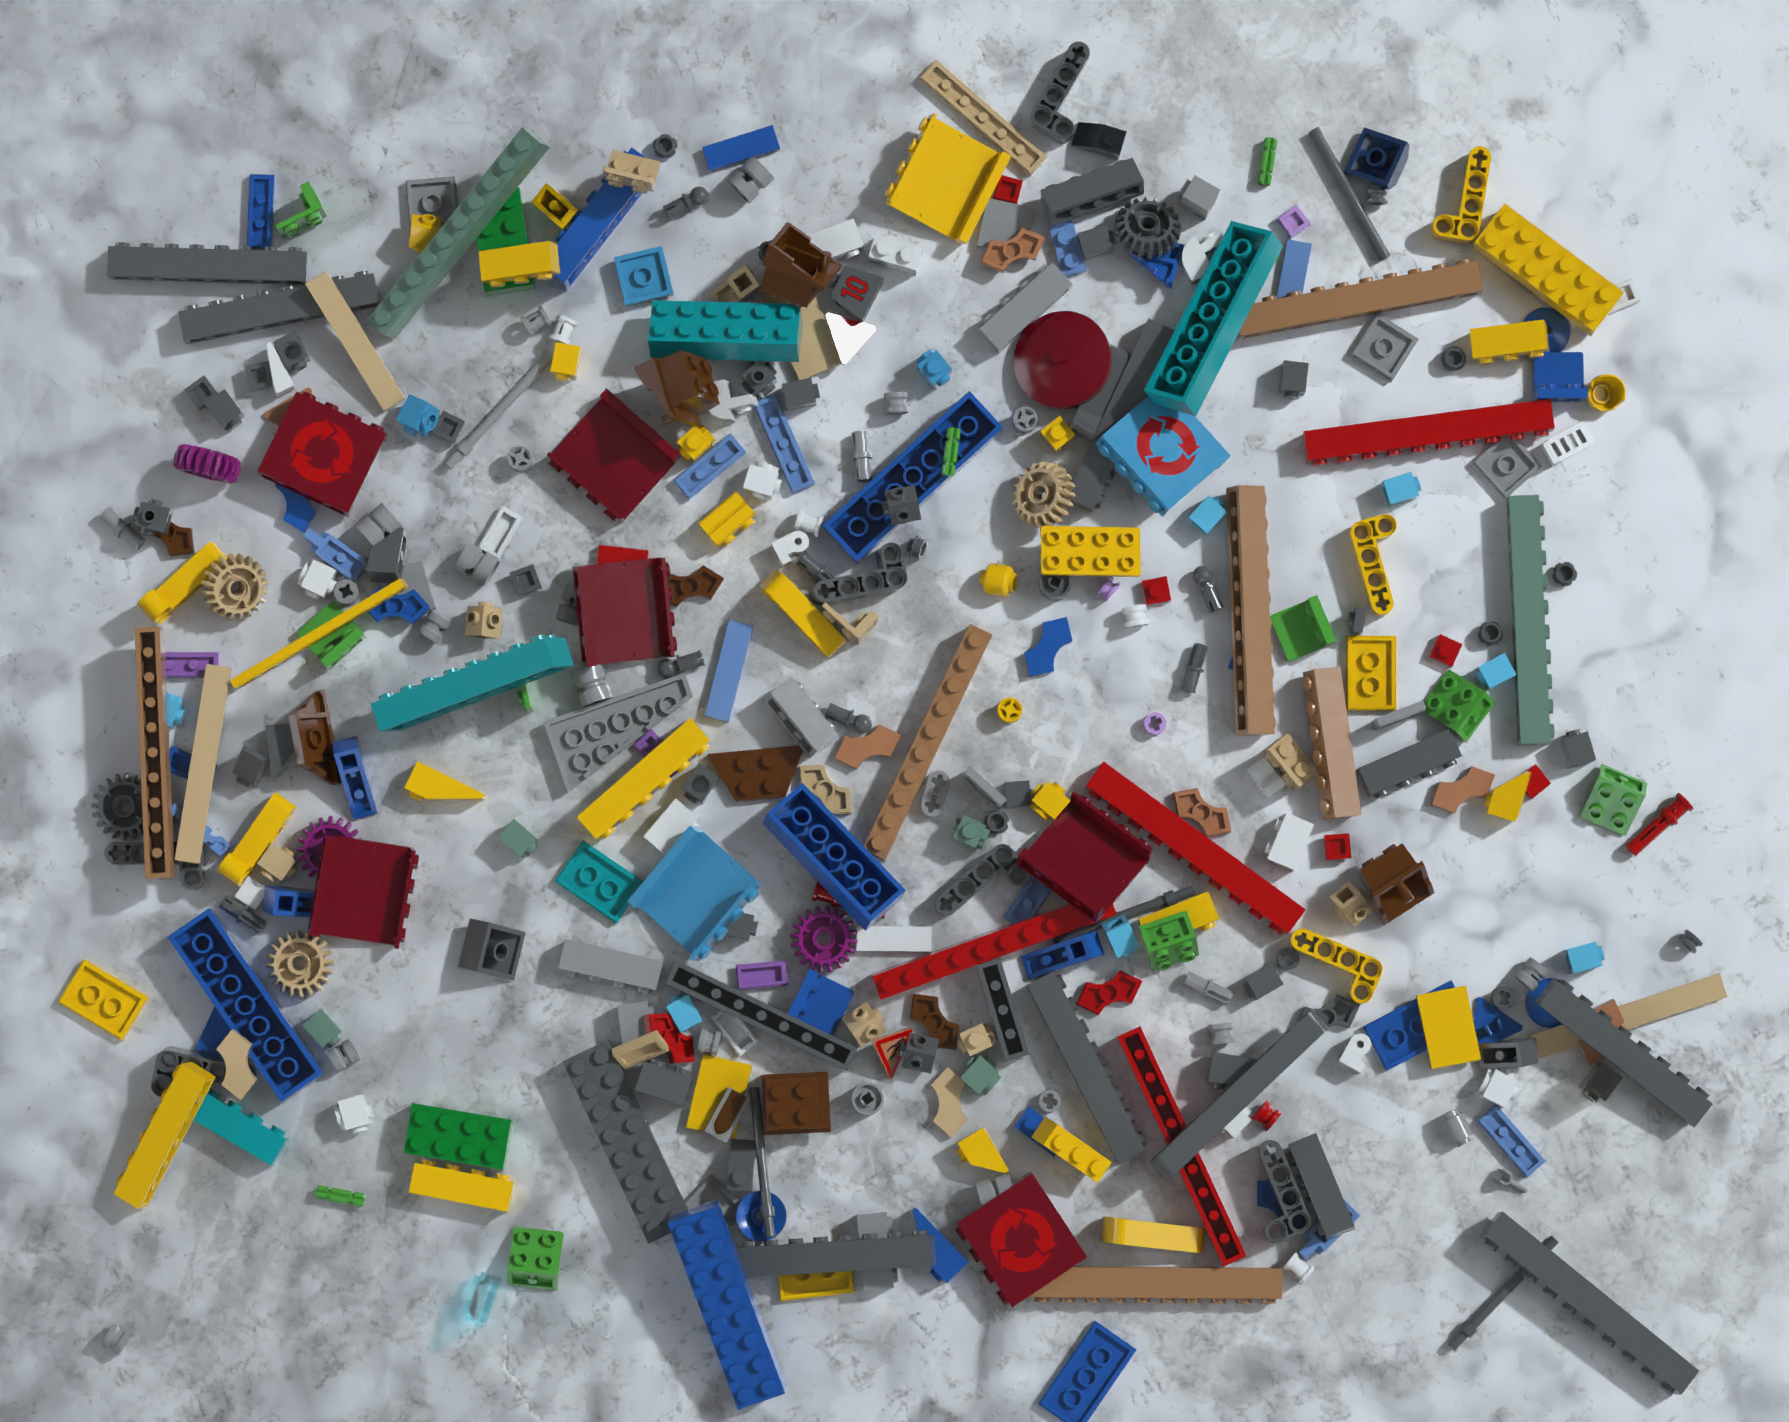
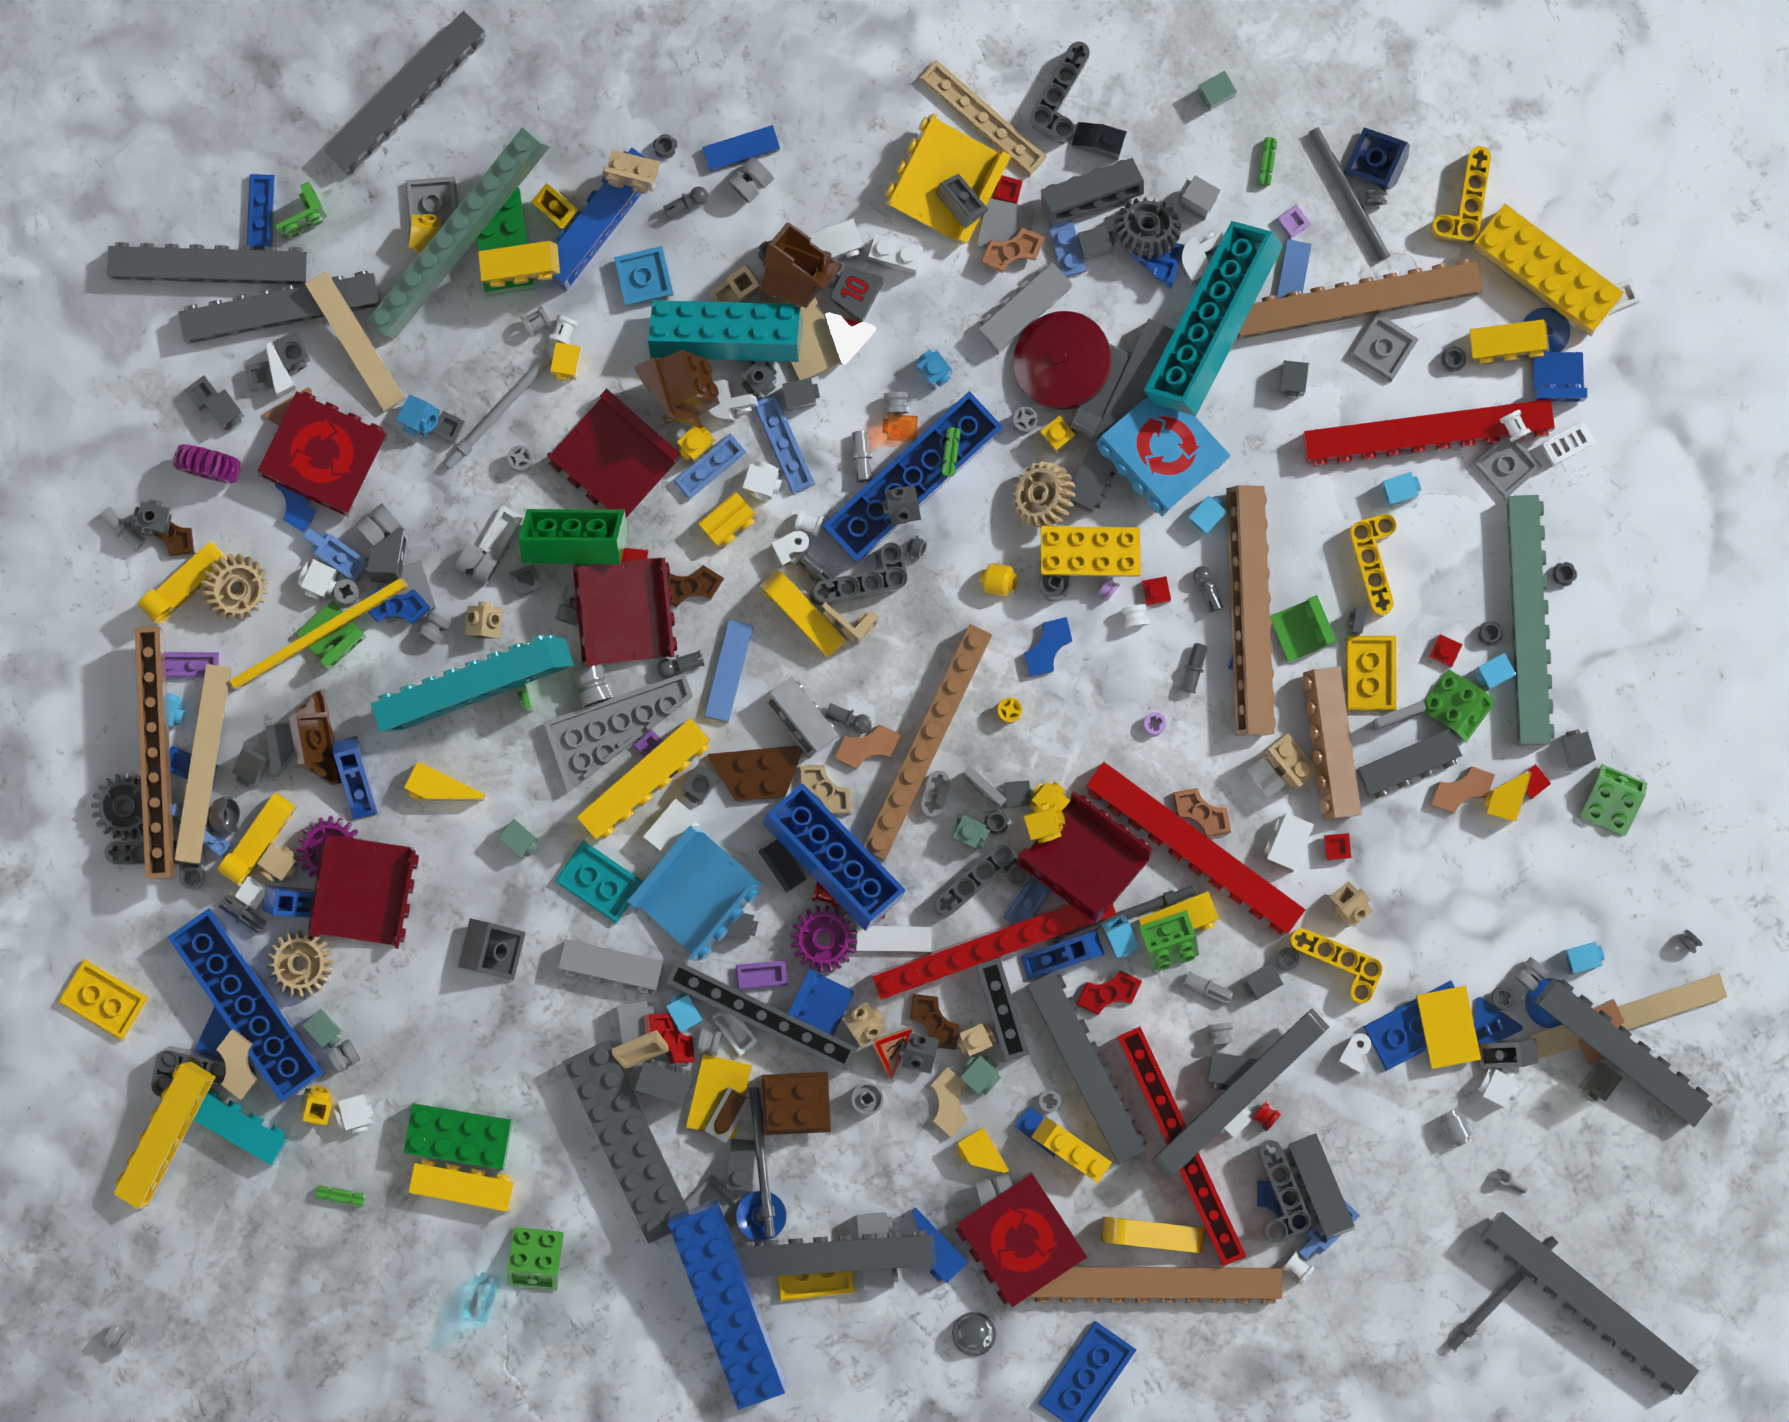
(224, 815): none -> dark grey hair
(316, 1105): none -> yellow brick
(406, 92): none -> dark grey brick
(573, 536): none -> green brick
(782, 865): none -> black panel
(900, 427): none -> clear orange bracket
(961, 200): none -> dark grey slope
(974, 1334): none -> dark grey helmet
(1044, 822): none -> yellow brick
(1216, 91): none -> sand green brick
(1337, 1013): dark grey tile -> none
(1395, 882): reddish brown piece -> none
(1511, 1141): medium blue tile -> none
(1515, 426): none -> white bush
(1606, 392): yellow hair -> none
(1667, 817): red pin -> none

